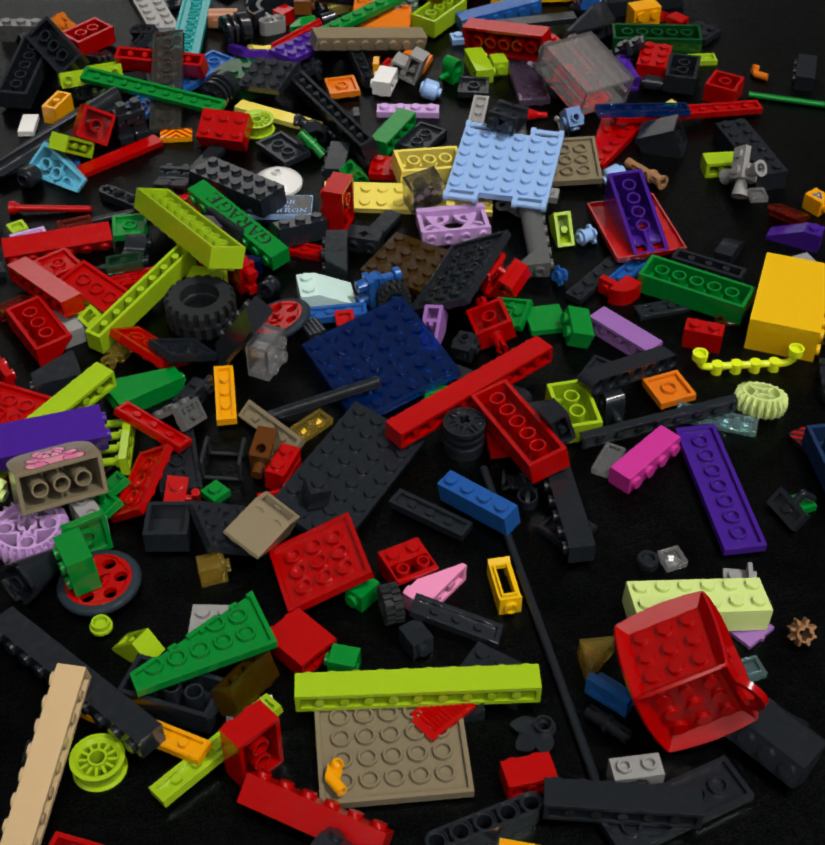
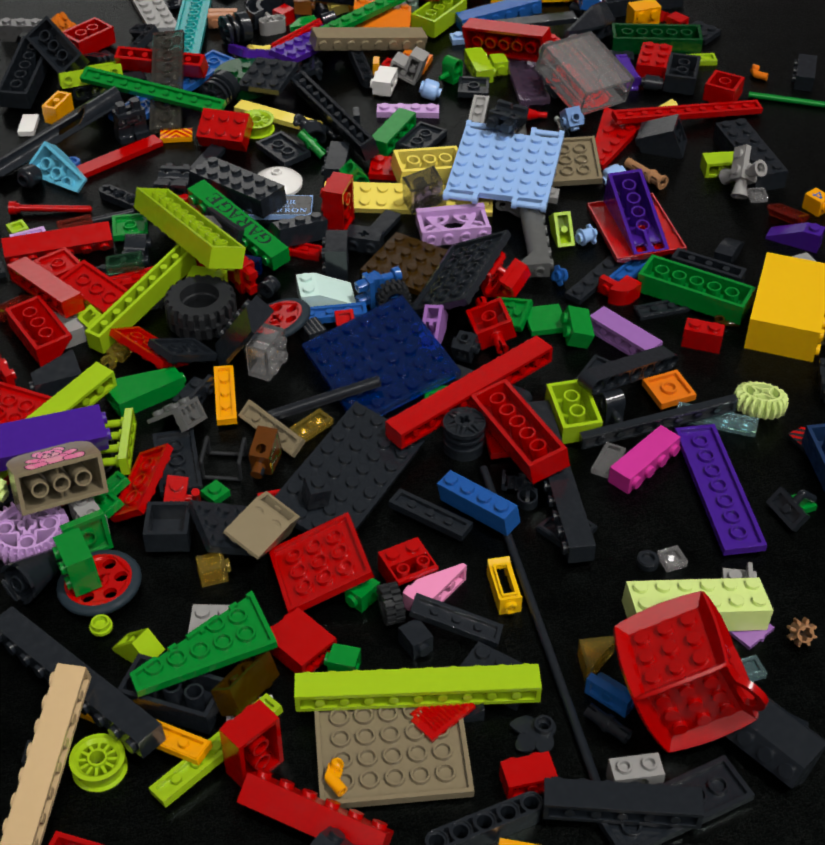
(71, 145): lime brick -> none
(93, 125): red brick -> none
(152, 426): red tile -> none
(282, 466): red brick -> none
(342, 87): orange plate -> none
(557, 420): black brick -> none
(622, 110): clear blue tile -> none
(629, 46): black plate -> none
(700, 356): neon yellow bar -> none

